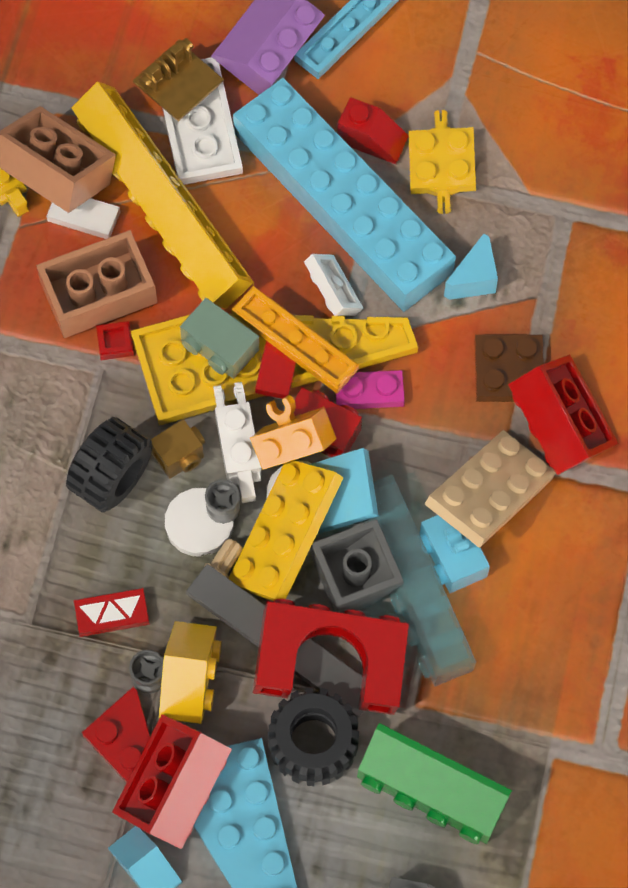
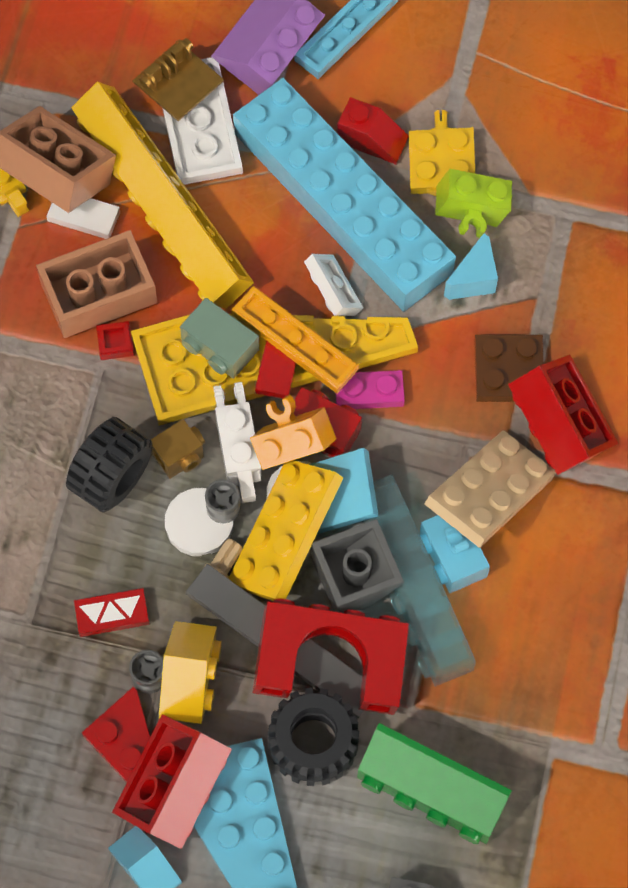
(473, 199): none -> lime brick

